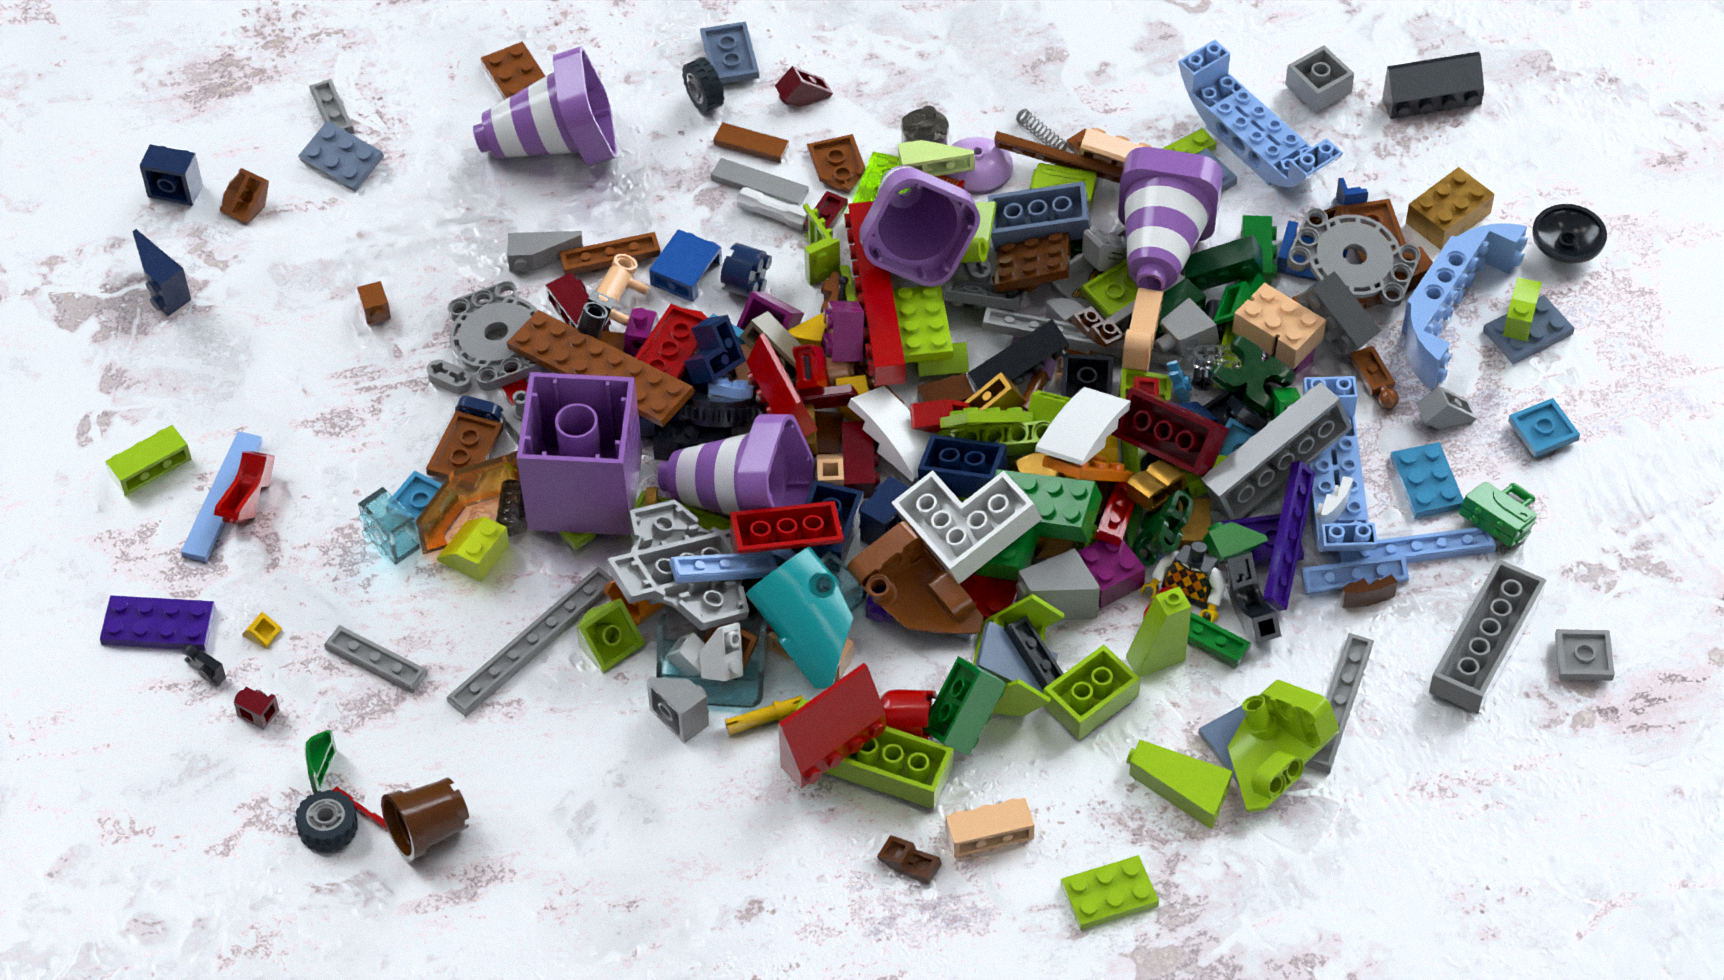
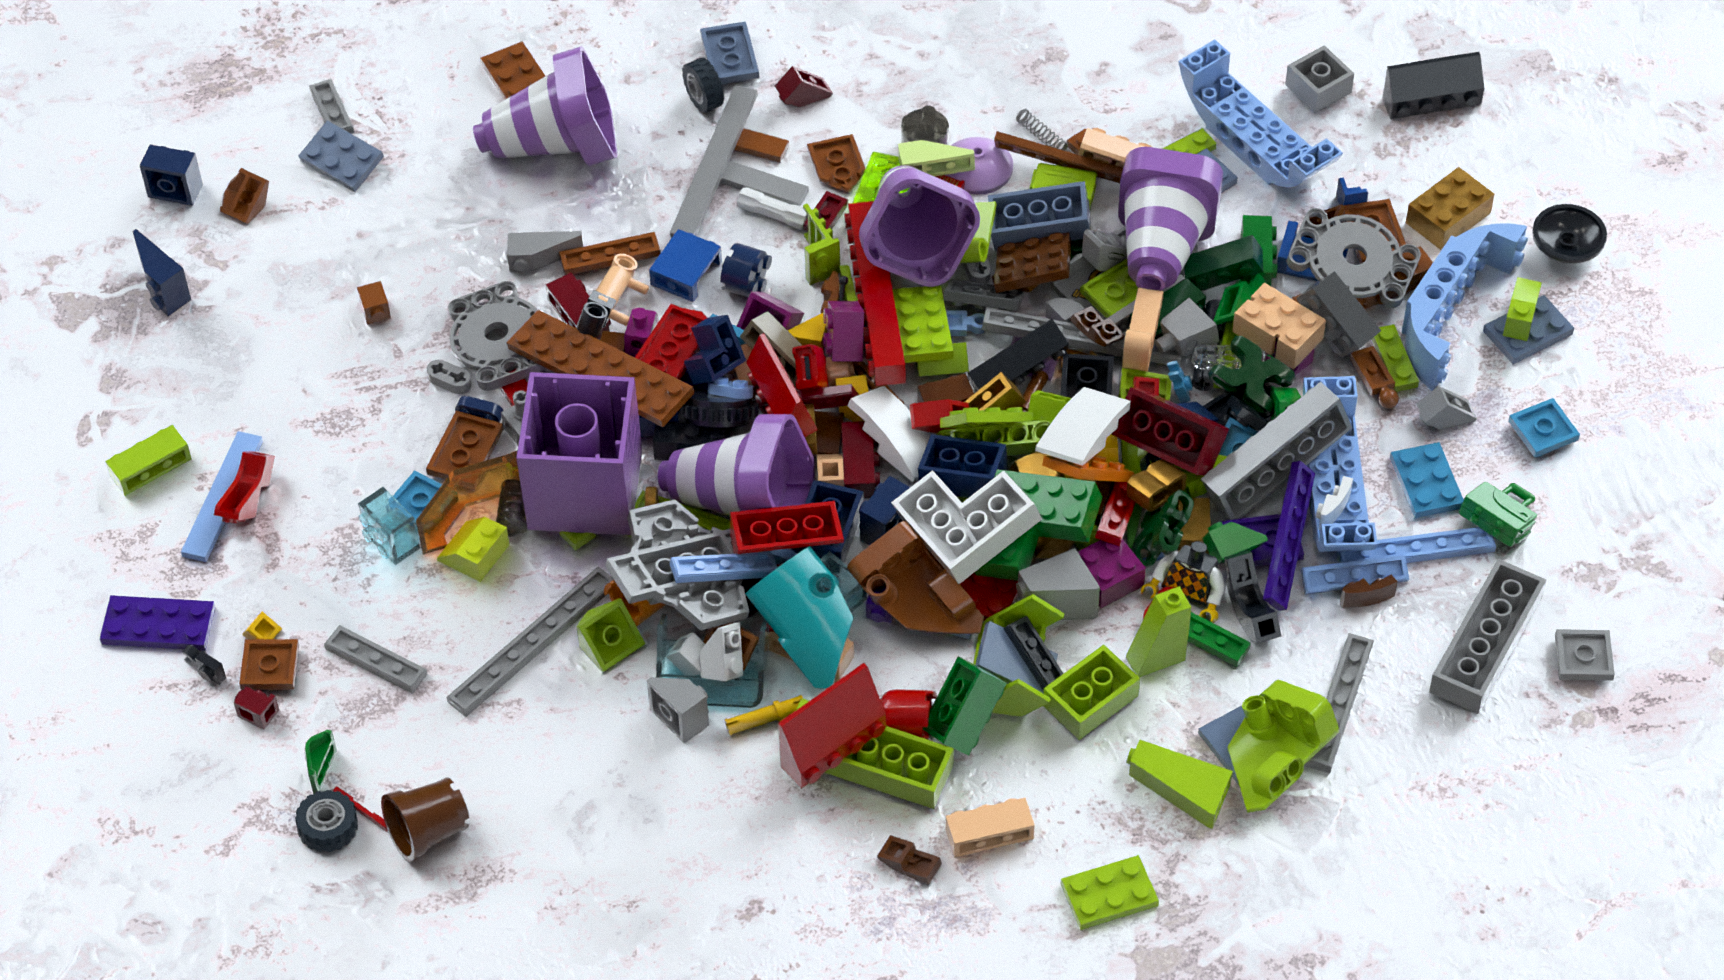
(269, 664): none -> dark orange plate
(715, 160): none -> light grey tile
(960, 323): none -> light blue plate
(1394, 356): none -> lime plate

